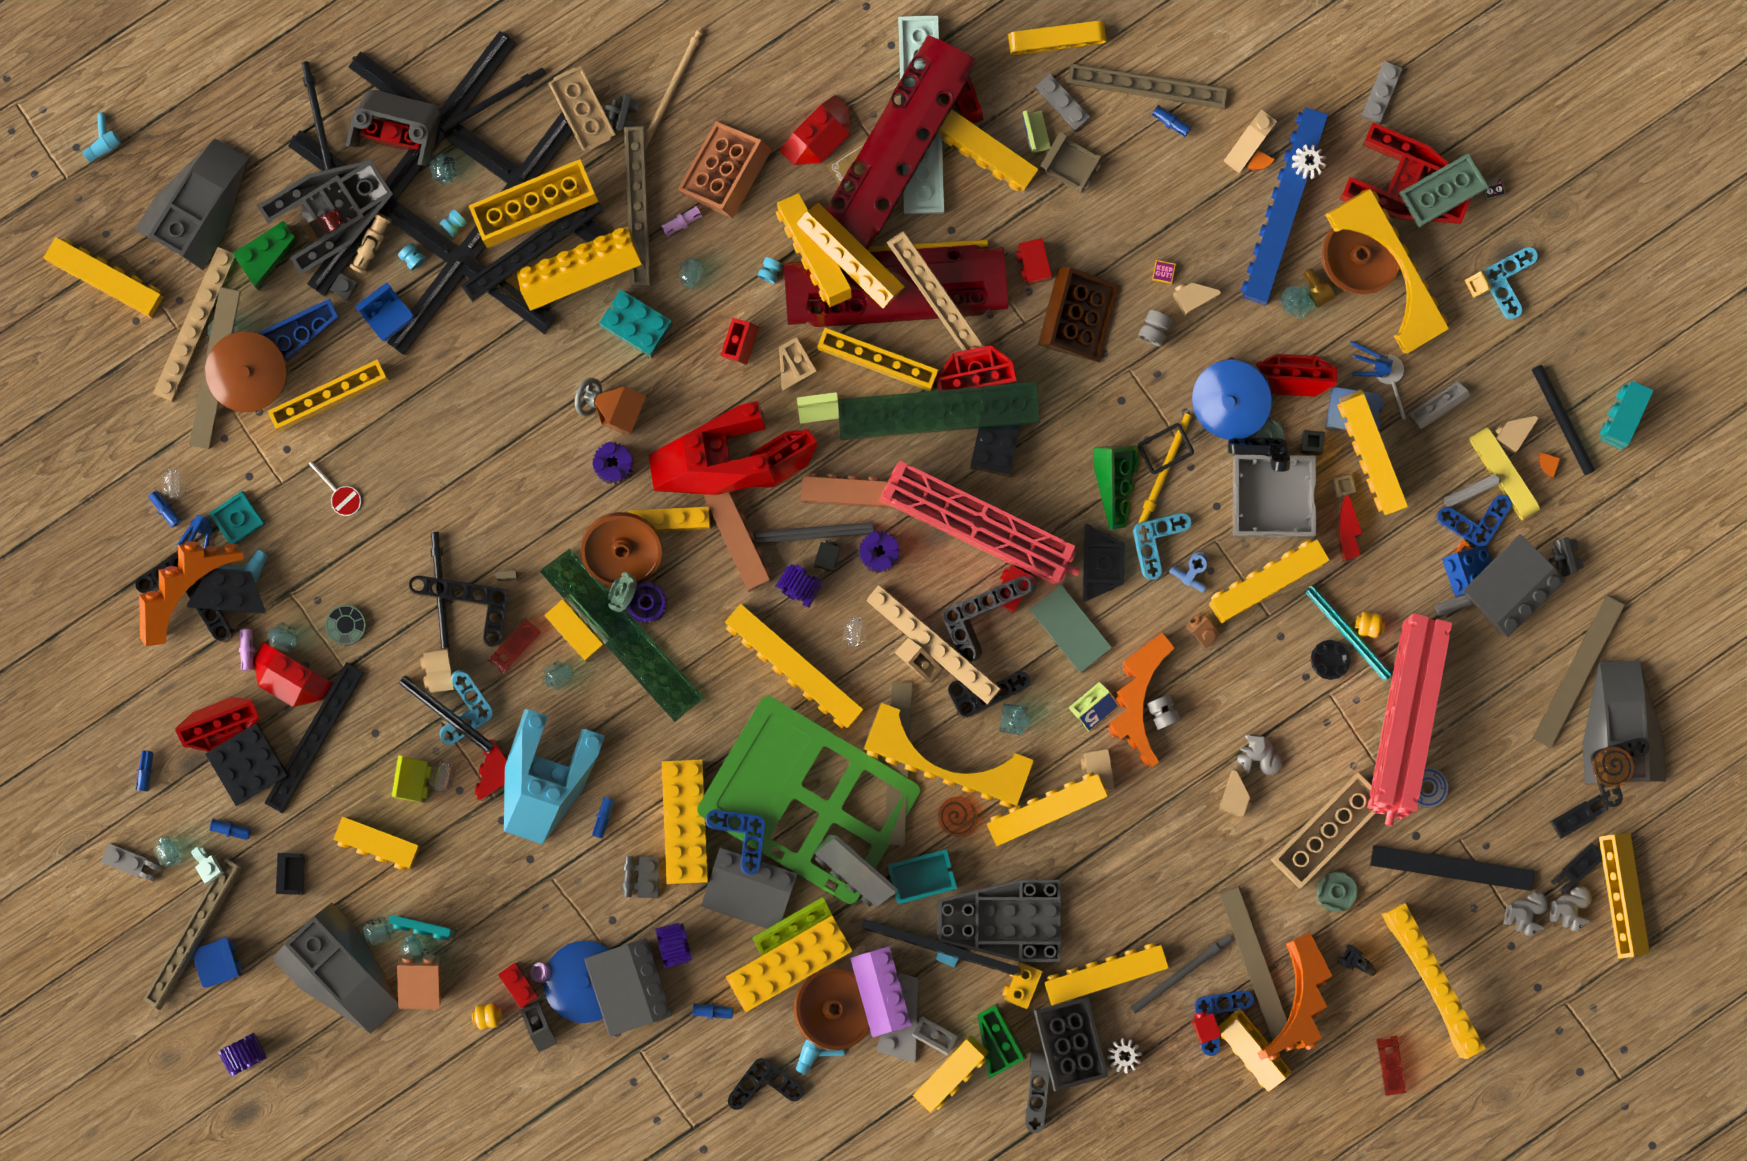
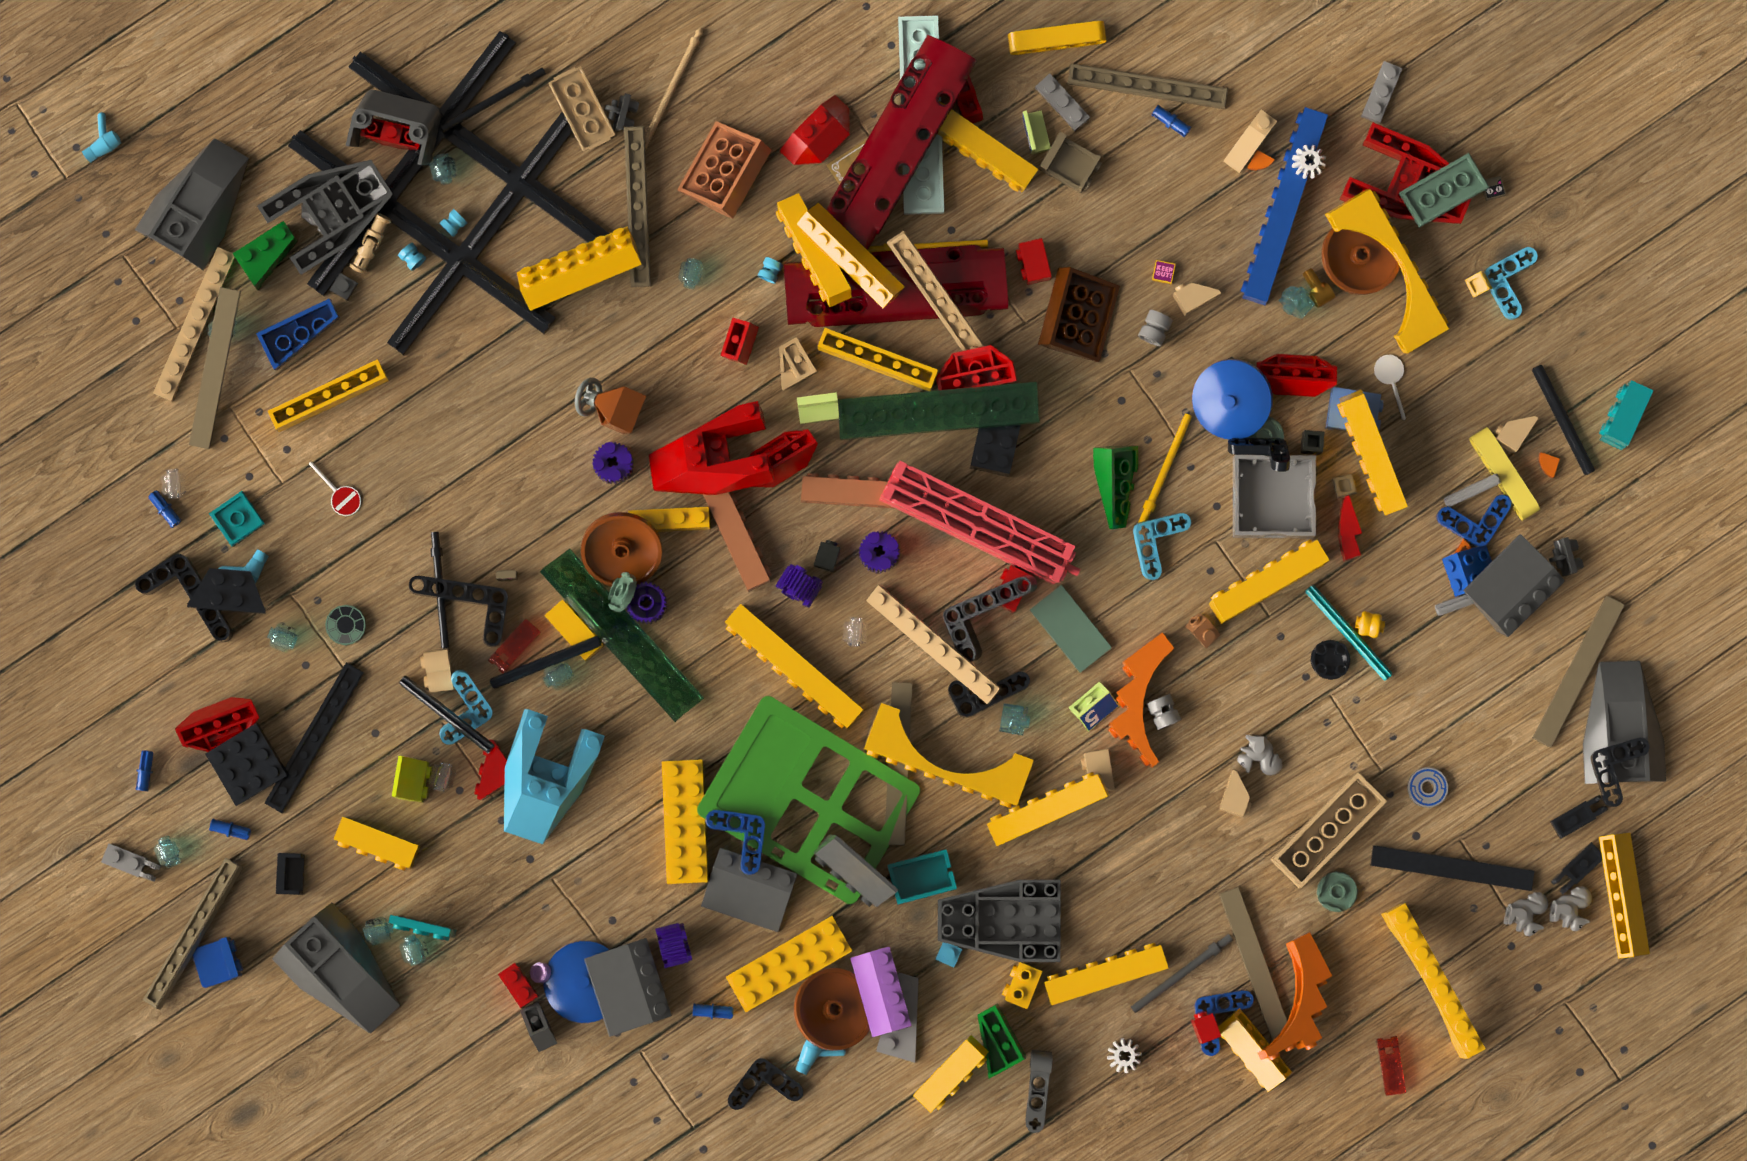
(101, 276): yellow brick -> none
(175, 581): orange arch -> none
(200, 526): blue plant -> none
(209, 867): light aqua plate -> none
(242, 1054): dark purple brick -> none
(246, 371): dark orange dish -> none
(246, 649): lavender pin -> none
(288, 678): red wedge -> none
(309, 82): black bar -> none
(322, 225): leg -> none
(385, 312): blue bracket -> none
(419, 982): nougat brick -> none
(487, 1016): yellow piece -> none
(528, 251): black tile -> none
(533, 203): yellow brick -> none
(545, 662): none -> black axle
(603, 817): blue axle -> none
(635, 323): teal piece -> none
(647, 877): dark grey plate -> none
(681, 221): lavender pin -> none
(792, 926): lime plate -> none
(814, 532): dark grey axle -> none
(918, 660): tan slope -> none
(934, 1035): light grey plate -> none
(941, 948): black tile -> none
(957, 816): clear orange tile -> none
(1071, 1043): dark grey slope -> none
(1102, 563): black wing -> none
(1158, 435): black piece -> none
(1188, 579): medium blue piece -> none
(1353, 959): black piece -> none
(1382, 365): blue plant -> none
(1409, 717): coral piece -> none
(1439, 405): light grey plate -> none
(1613, 767): clear orange tile -> none

